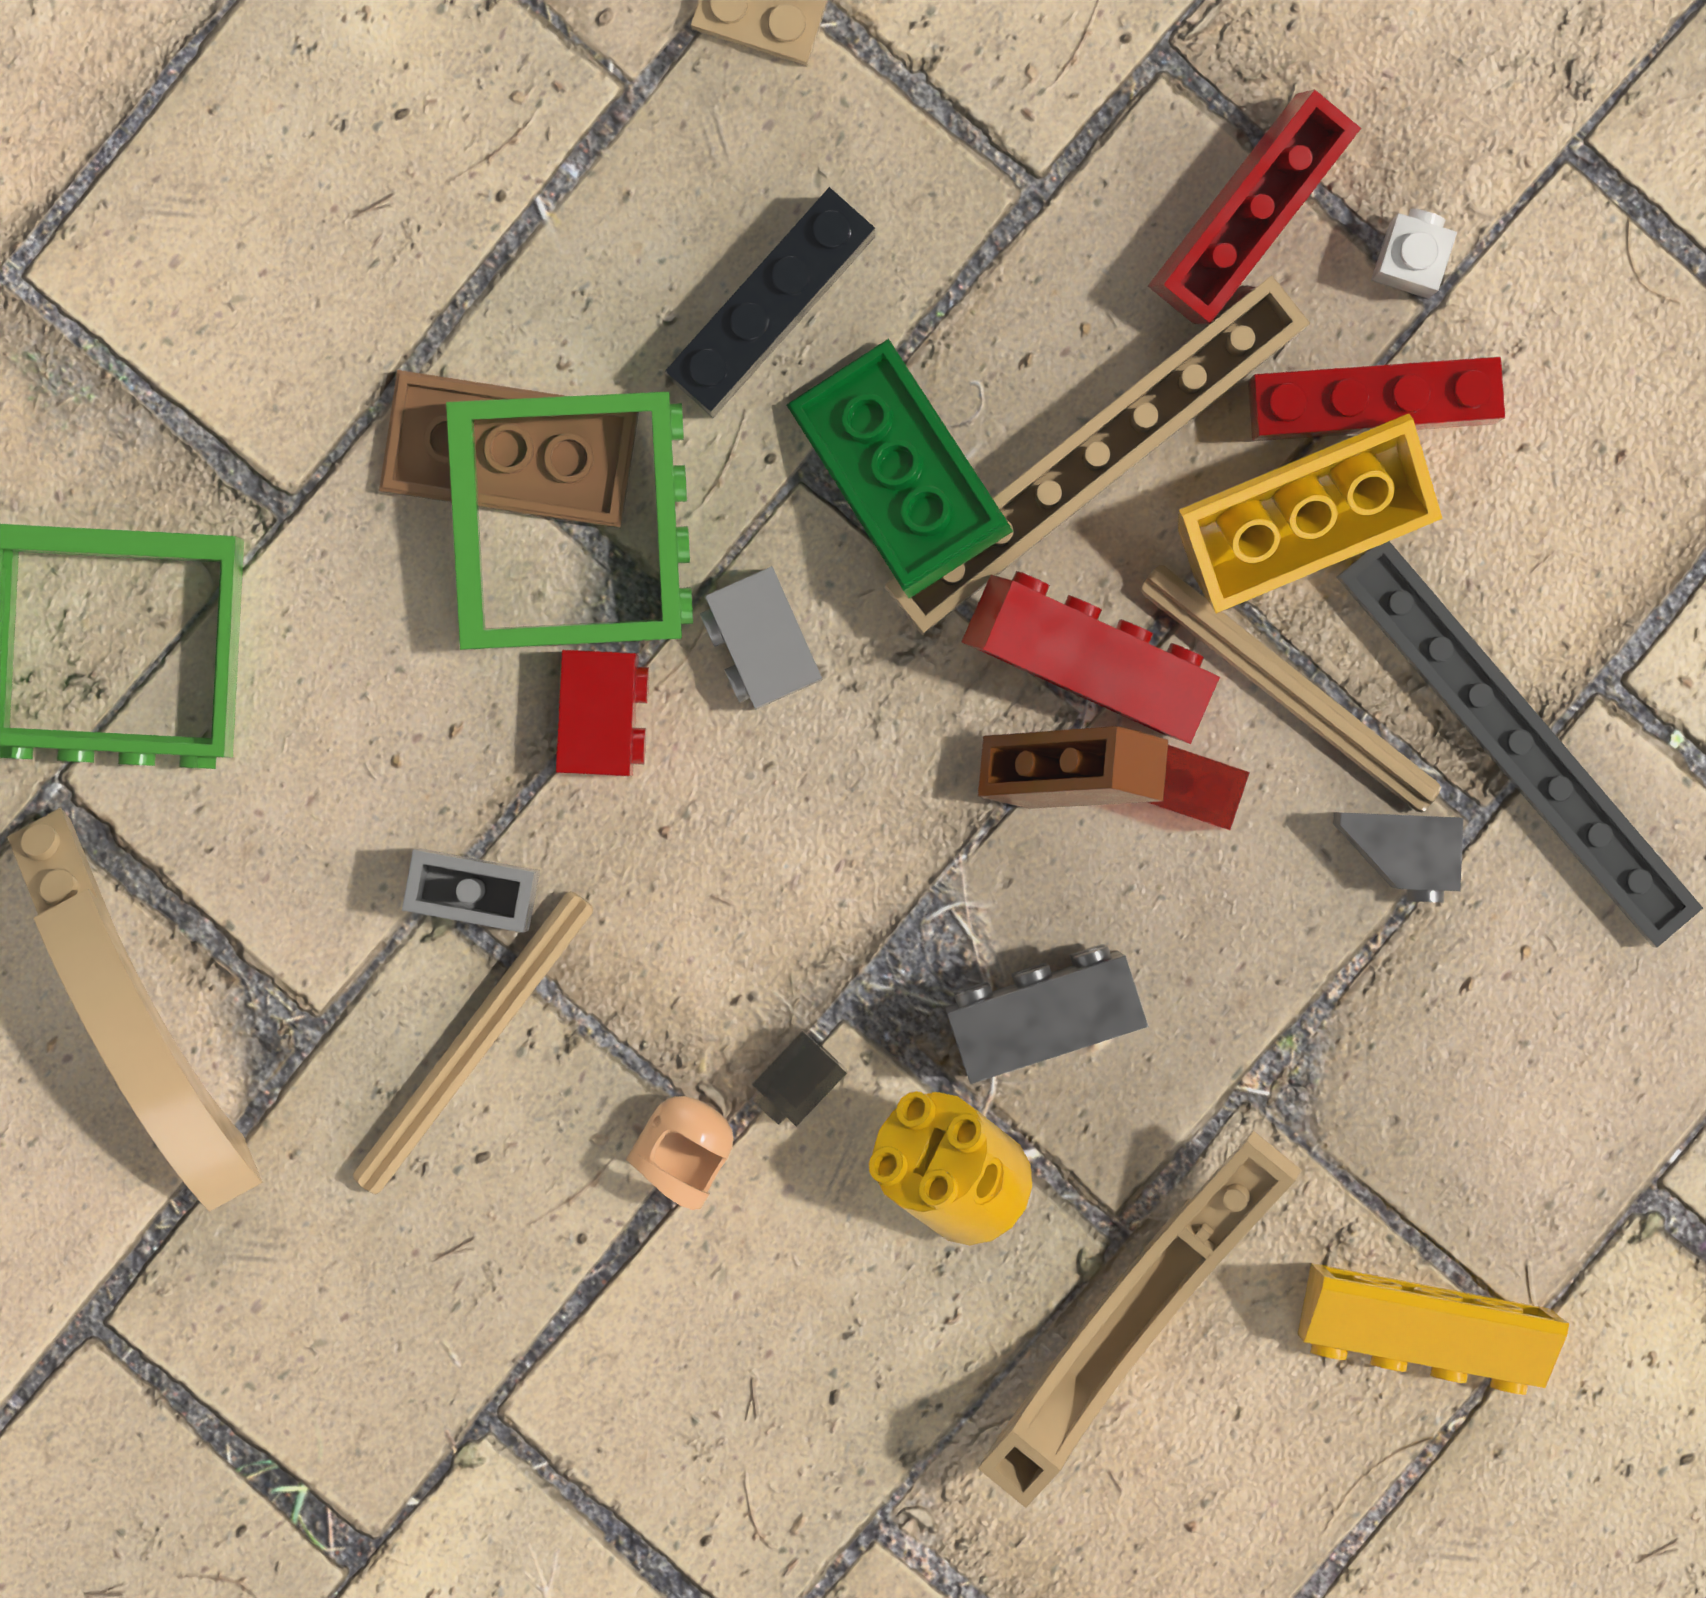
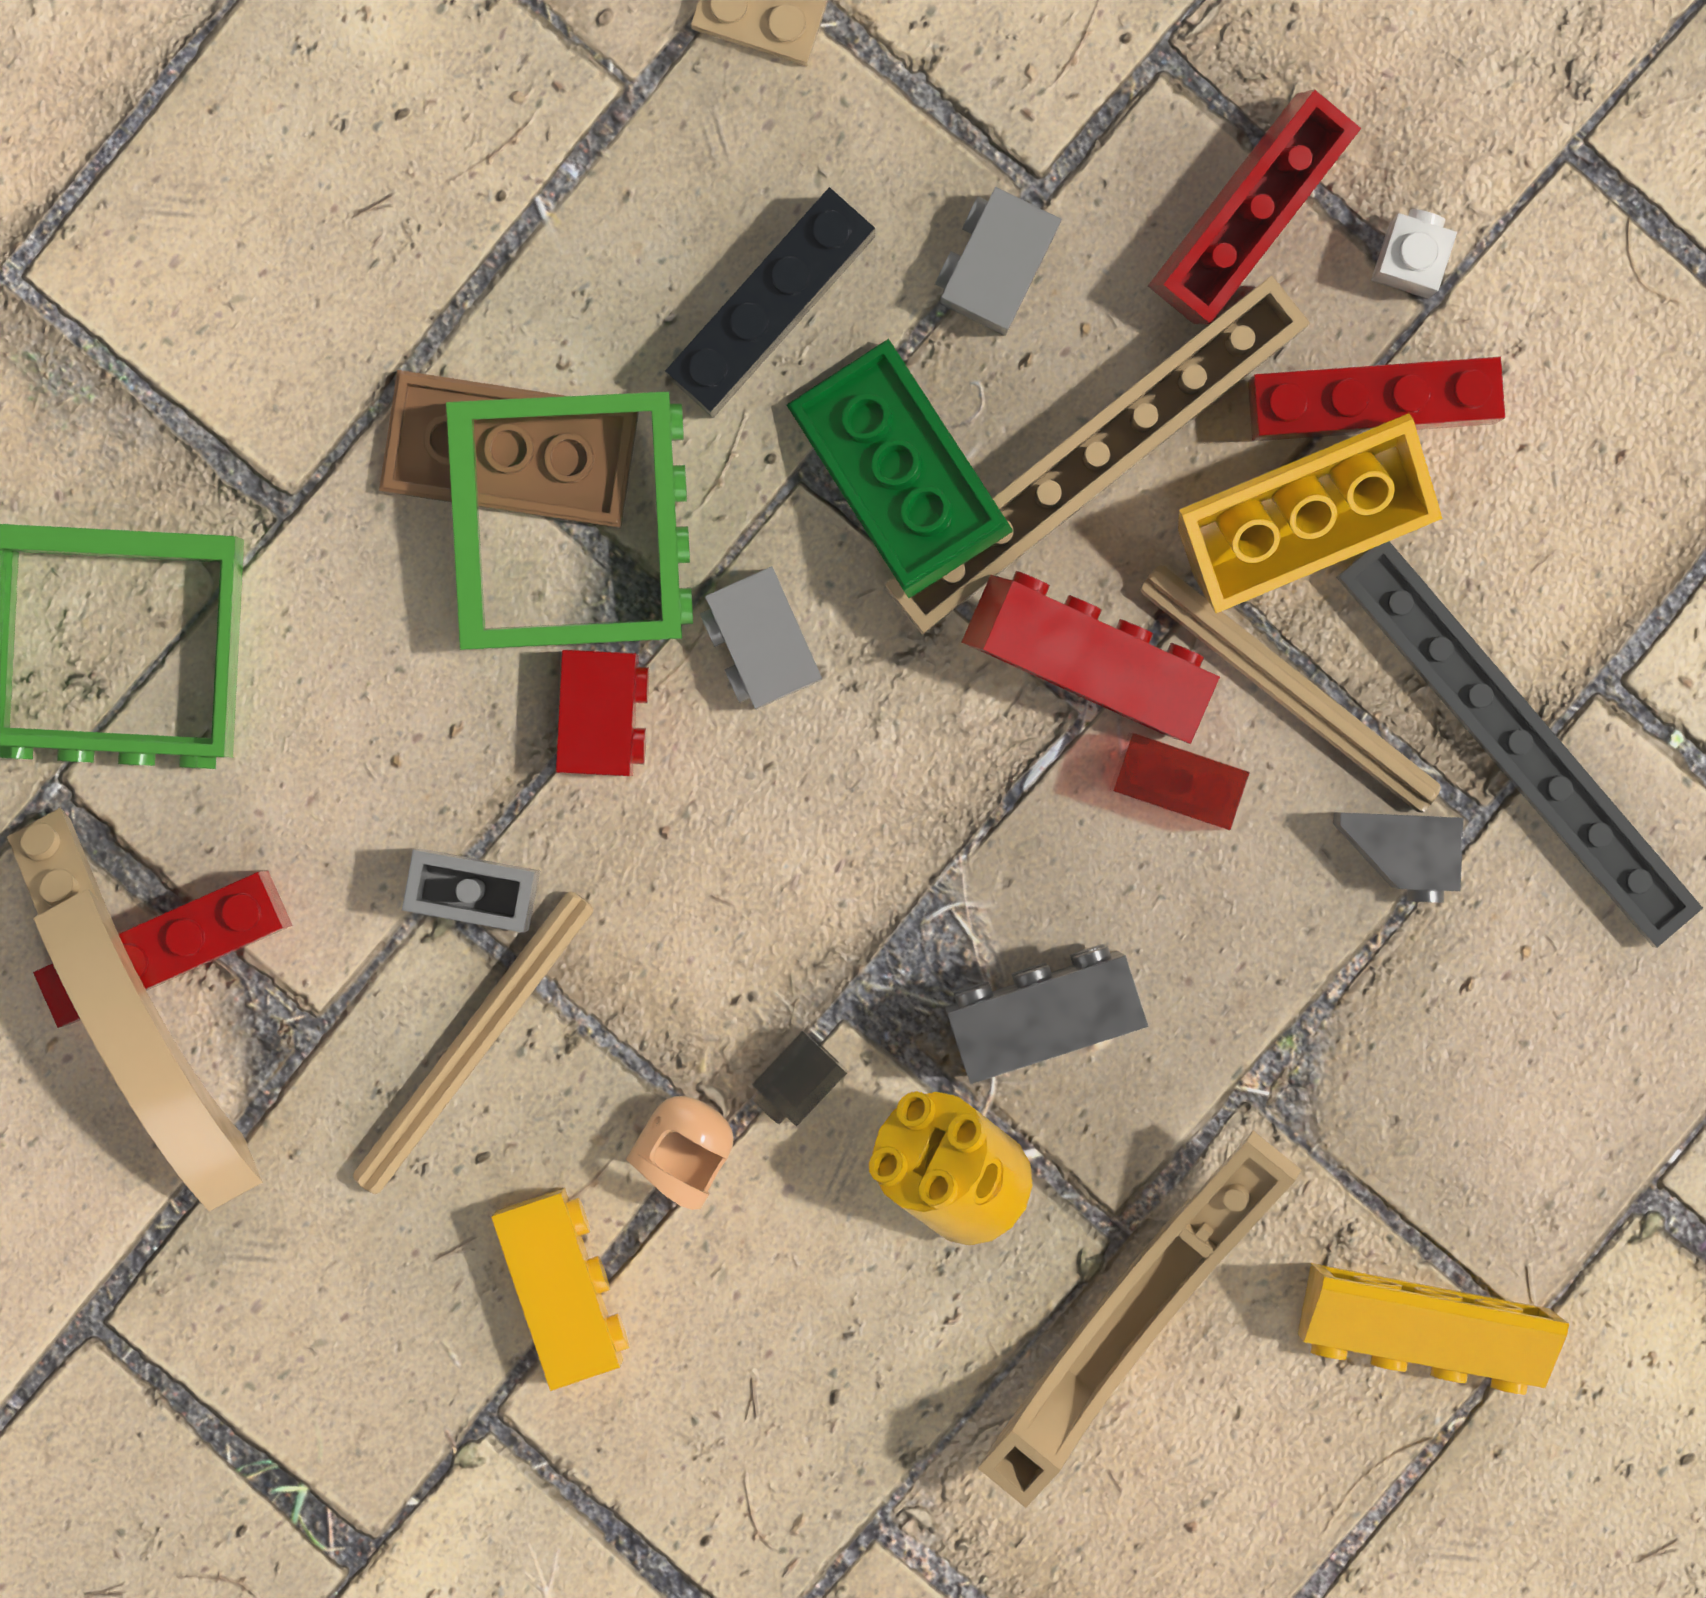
(187, 937): none -> red brick
(560, 1288): none -> yellow brick
(998, 260): none -> light grey brick
(1073, 767): dark orange brick -> none

